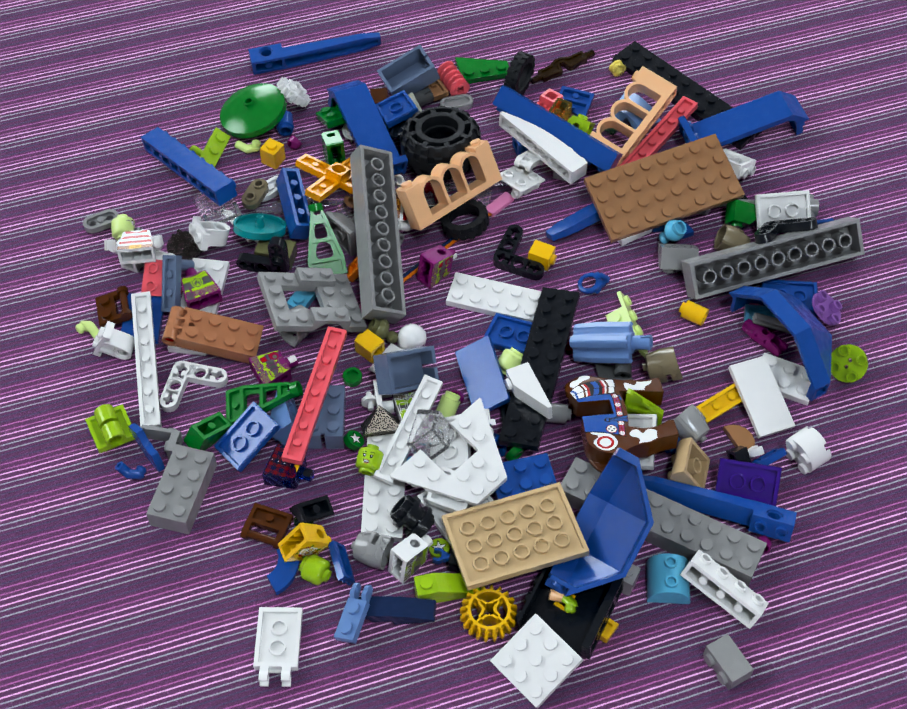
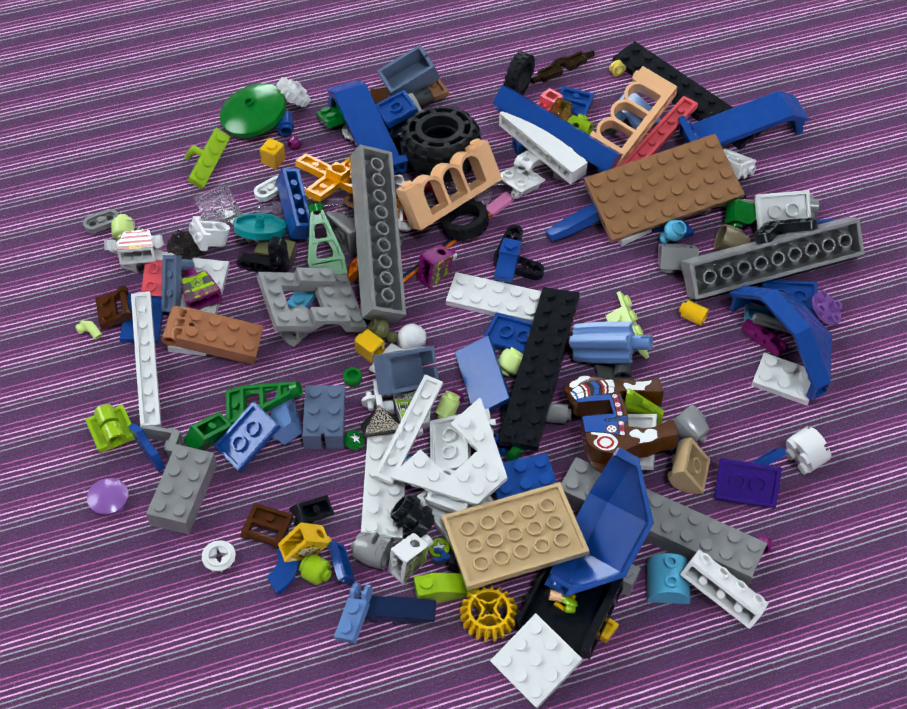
(107, 496): none -> medium lavender dish
(113, 342): white pin -> none
(129, 473): blue arm -> none
(188, 375): white beam -> none
(189, 166): blue brick -> none
(210, 552): none -> white gear
(248, 148): yellowish green arm -> none
(256, 191): dark tan plate -> none
(272, 367): torso -> none
(275, 58): blue piece -> none
(277, 643): white tile -> none
(283, 473): clear blue torso -> none
(314, 396): coral plate -> none
(332, 144): green torso -> none
(369, 459): lime head -> none
(430, 433): clear slope -> none
(452, 79): coral piece -> none
(461, 101): light grey tile -> none
(481, 69): green wing -> none
(508, 260): none -> blue arch
(528, 389): white slope -> none
(543, 253): yellow brick -> none
(601, 281): blue piece -> none
(662, 363): dark tan helmet -> none
(720, 403): yellow plate -> none
(727, 662): light grey brick -> none
(739, 436): medium nougat tile -> none
(741, 453): black piece -> none
(760, 517): blue piece -> none
(761, 397): white tile -> none
(856, 368): lime plate -> none

